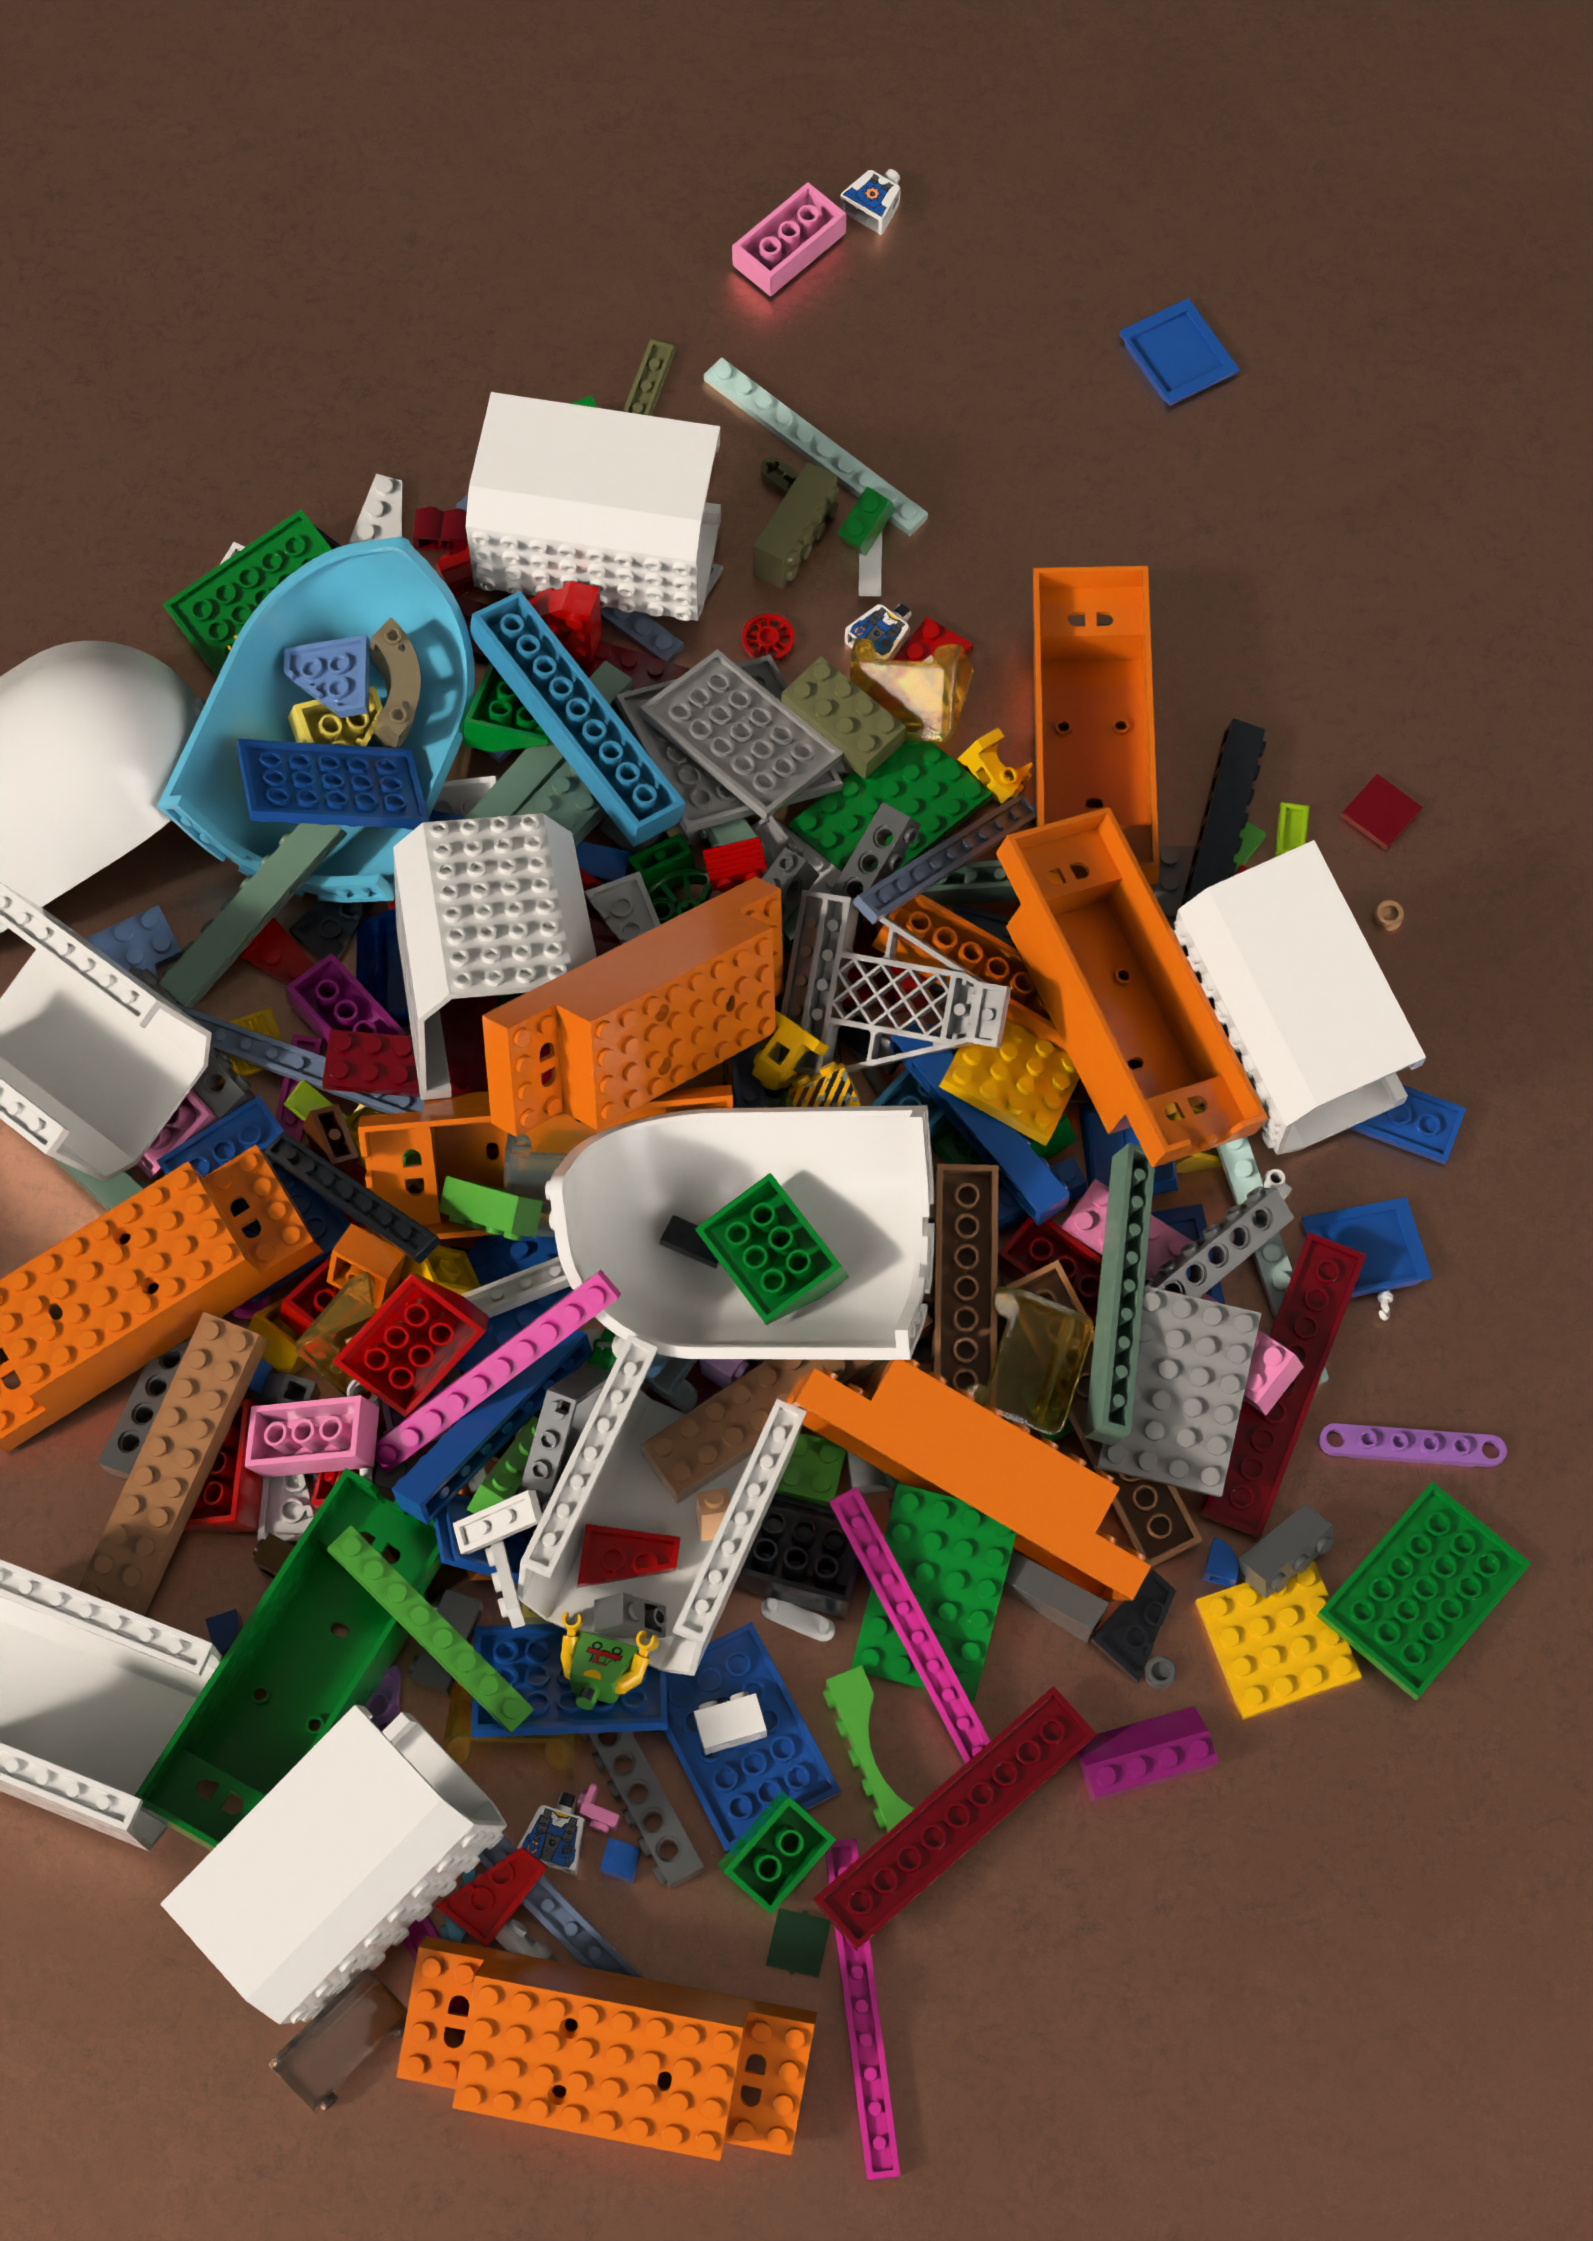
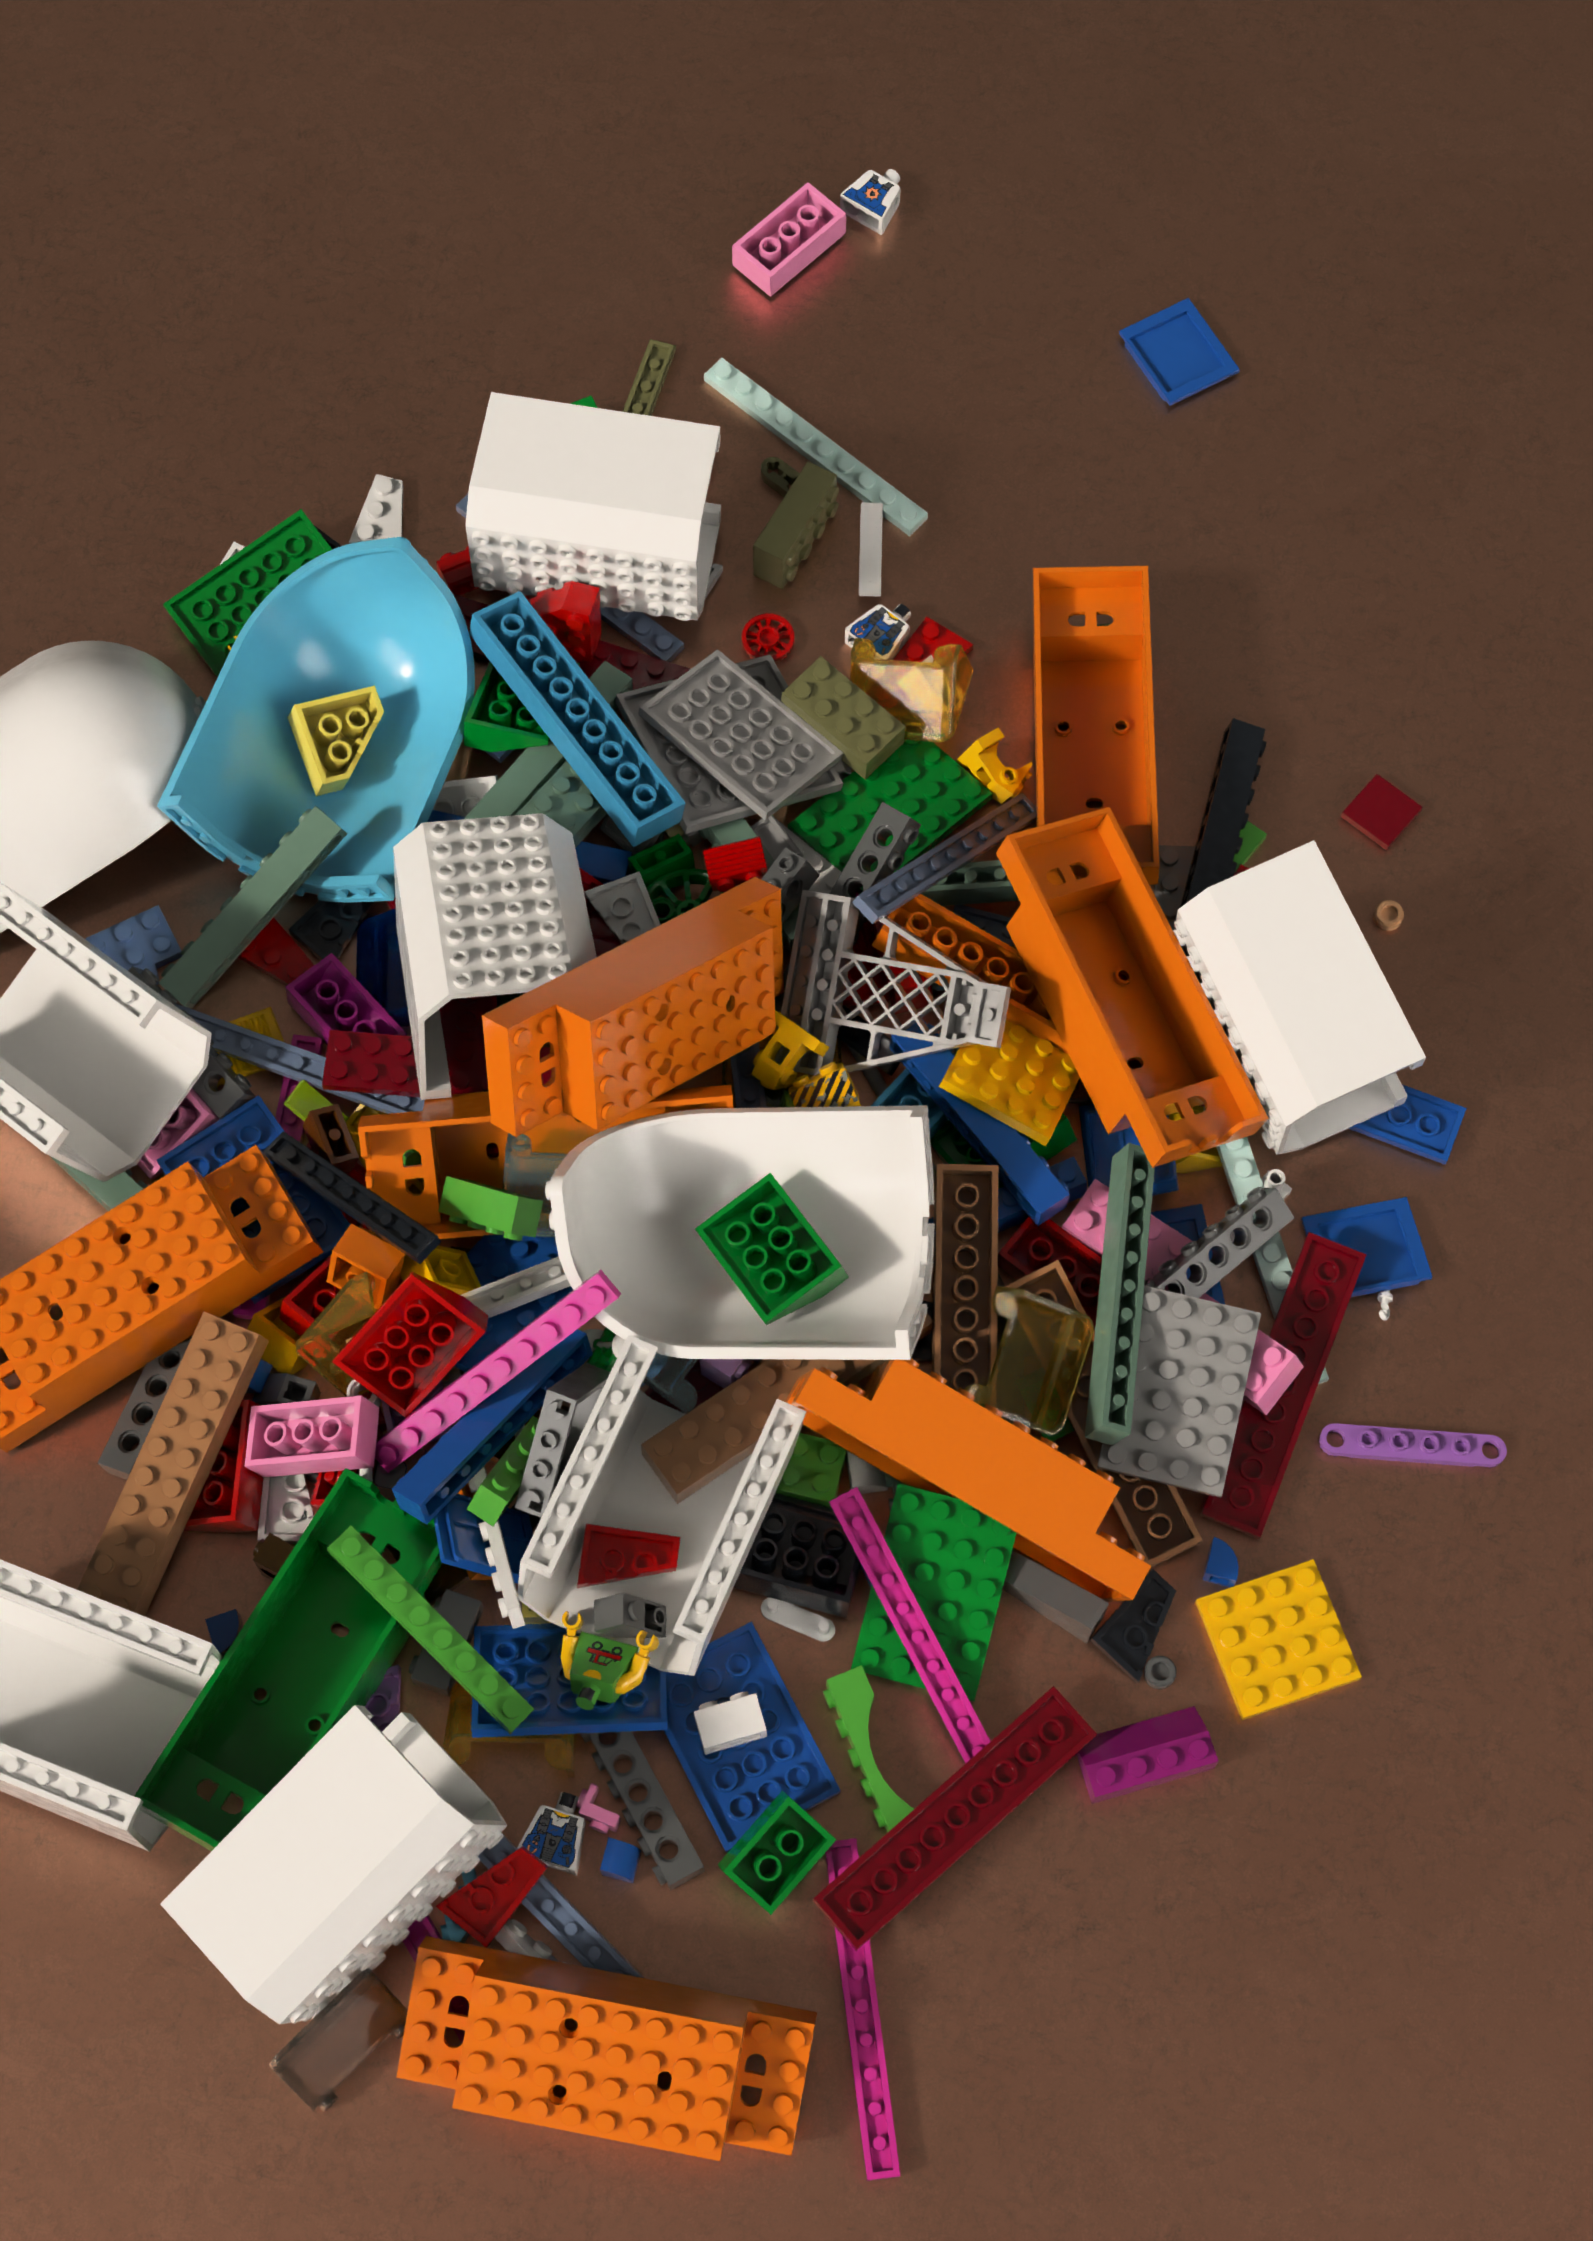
(331, 784): blue plate -> none
(333, 673): medium blue plate -> none
(402, 681): dark tan window -> none
(440, 530): dark red brick -> none
(497, 1522): white plate -> none
(683, 1238): black tile -> none
(710, 1510): light nougat brick -> none
(798, 1943): clear green piece -> none
(866, 521): green brick -> none
(1286, 1551): dark grey brick -> none
(1291, 827): lime tile -> none
(1423, 1590): green plate -> none

